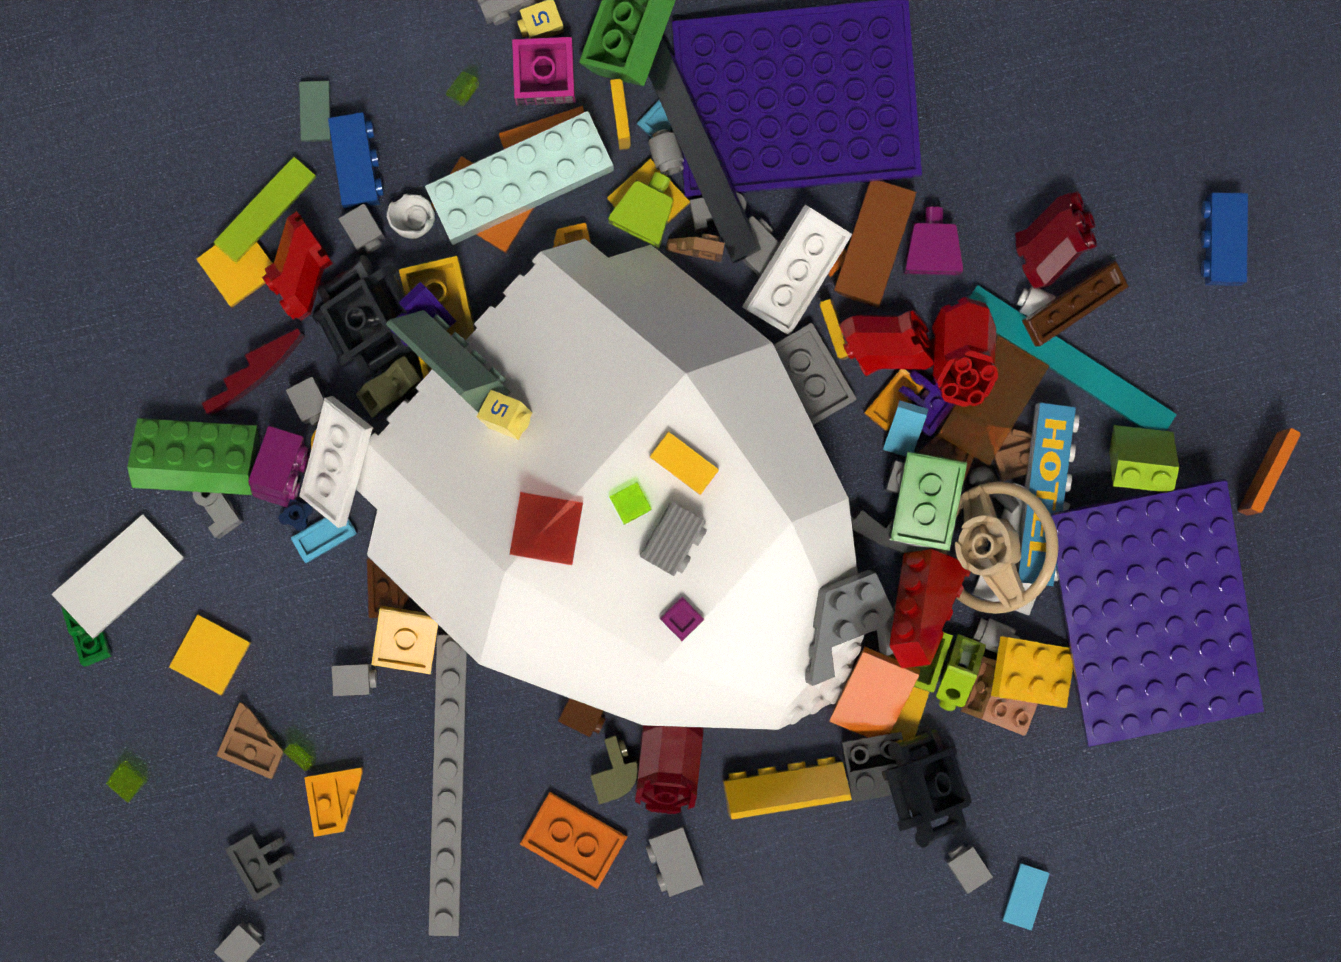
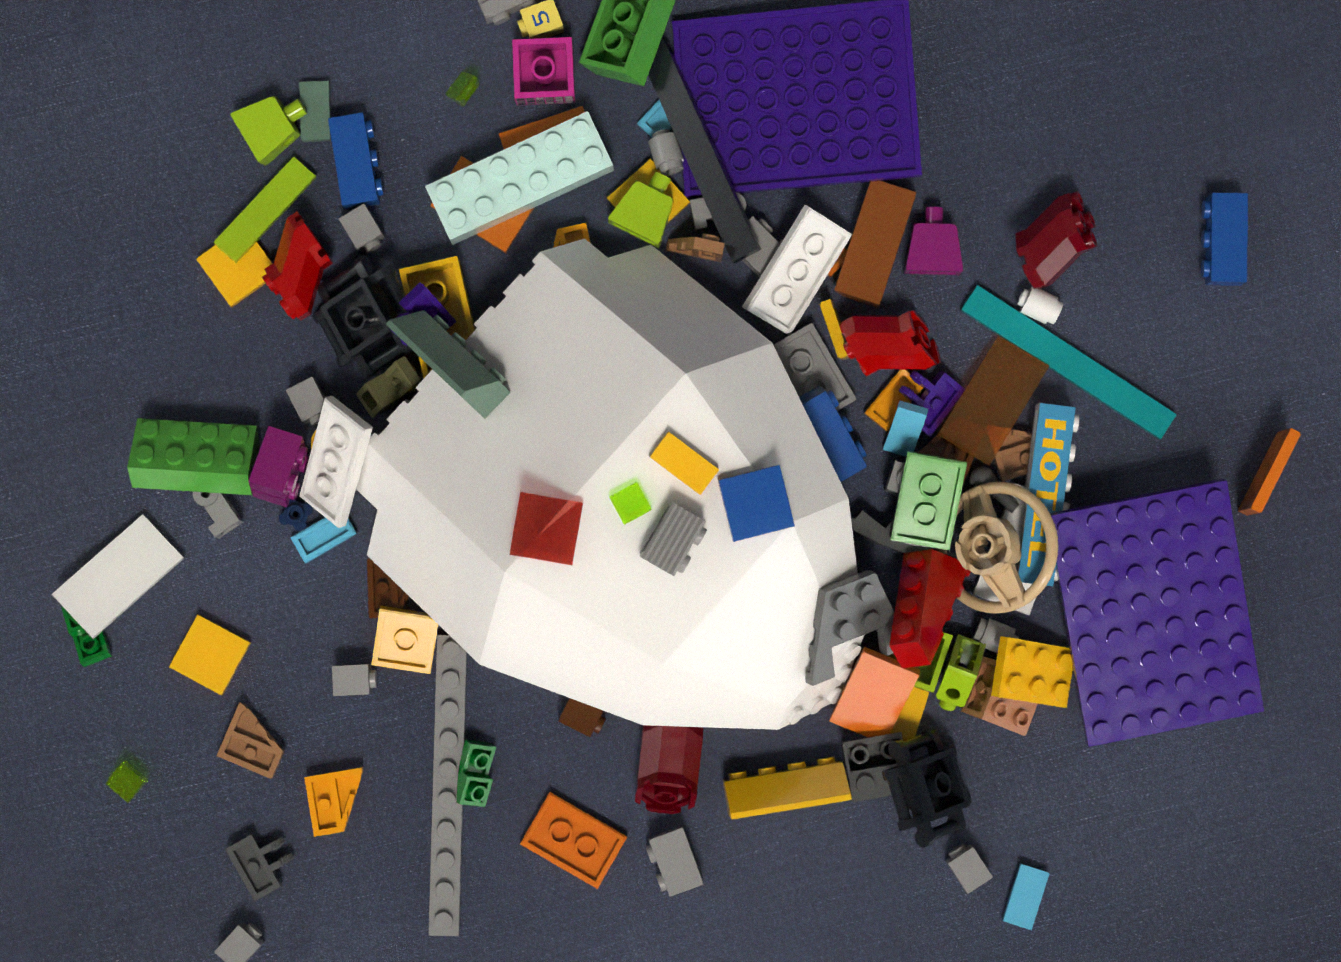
(262, 364): dark red slope -> none
(269, 126): none -> lime torso
(299, 756): clear neon green tile -> none
(411, 216): white hair -> none
(473, 776): none -> green slope
(504, 414): light yellow brick -> none
(619, 779): olive brick -> none
(620, 114): yellow tile -> none
(681, 618): magenta tile -> none
(756, 503): none -> blue tile
(834, 432): none -> blue brick
(965, 352): red brick -> none
(1075, 303): reddish brown tile -> none
(1143, 459): lime brick -> none

